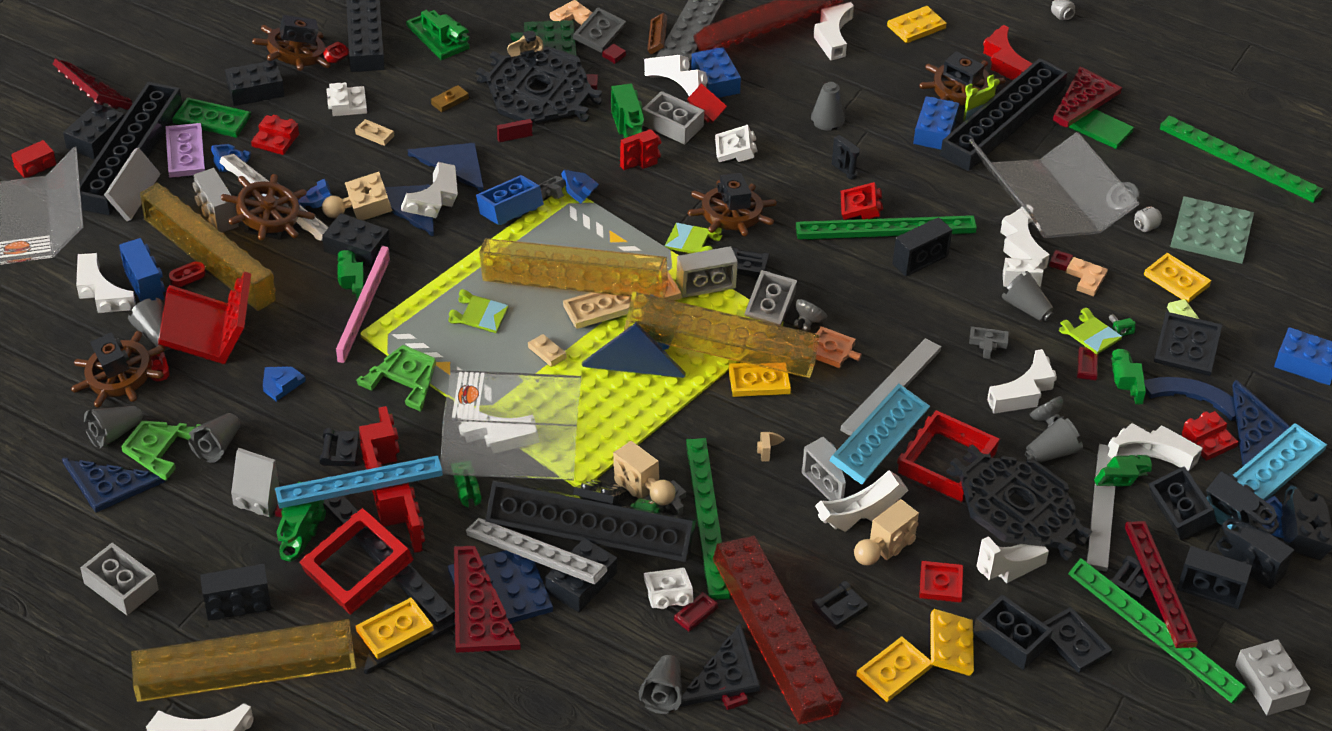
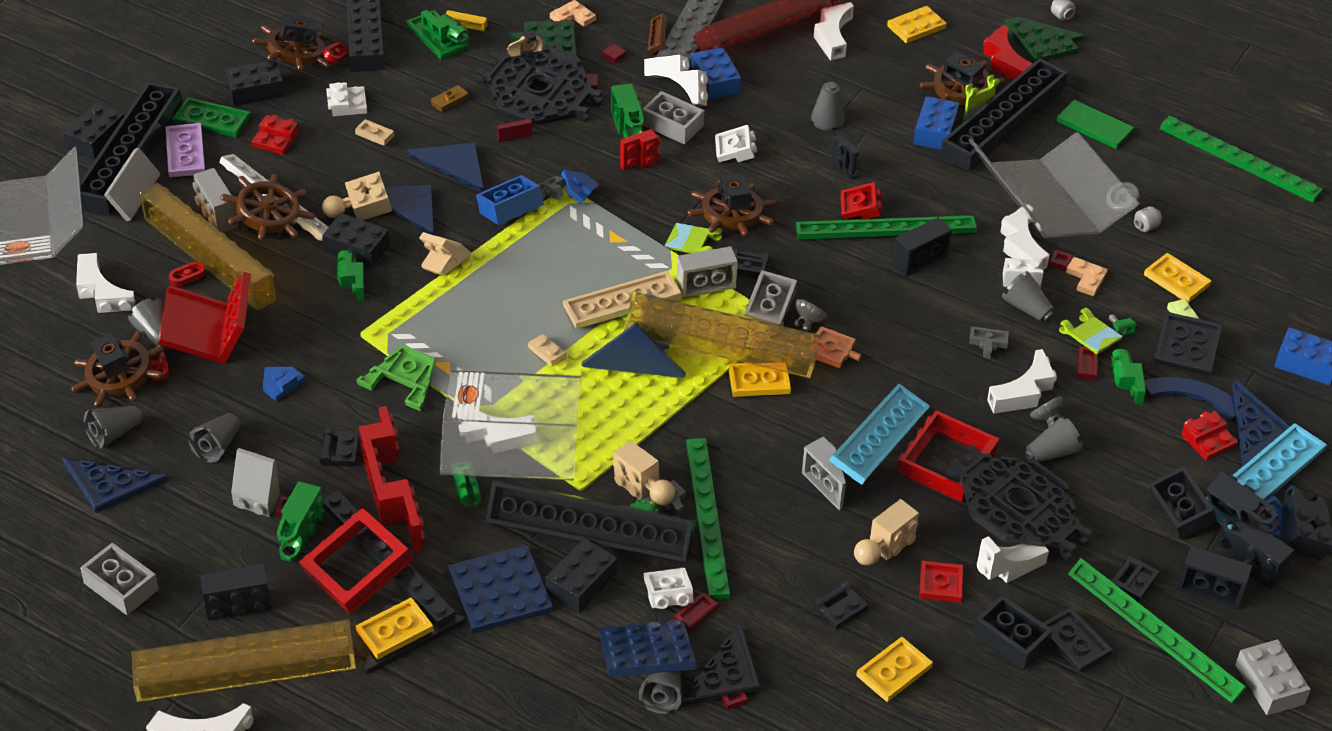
(33, 159): red brick -> none
(99, 92): dark red wing -> none
(142, 270): blue brick -> none
(151, 441): bright green wing -> none
(227, 149): blue plate -> none
(316, 195): blue plate -> none
(358, 481): dark azure plate -> none
(362, 305): bright pink tile -> none
(440, 193): white arch -> none
(443, 254): none -> tan piece
(469, 21): none -> yellow piece
(479, 313): lime flag -> none
(479, 613): dark red wing -> none
(537, 551): light grey tile -> none
(573, 268): clear yellow brick -> none
(596, 491): black plate -> none
(599, 29): dark grey plate -> none
(647, 648): none -> dark blue plate
(708, 102): red brick -> none
(767, 440): tan plate -> none
(777, 630): clear red brick -> none
(864, 504): white arch -> none
(902, 375): light grey tile -> none
(952, 642): yellow plate -> none
(1041, 39): none -> dark green wing
(1083, 96): dark red wing -> none
(1101, 517): light grey tile -> none
(1123, 470): green plate -> none
(1158, 444): white arch -> none
(1161, 585): dark red tile -> none
(1212, 229): sand green plate -> none

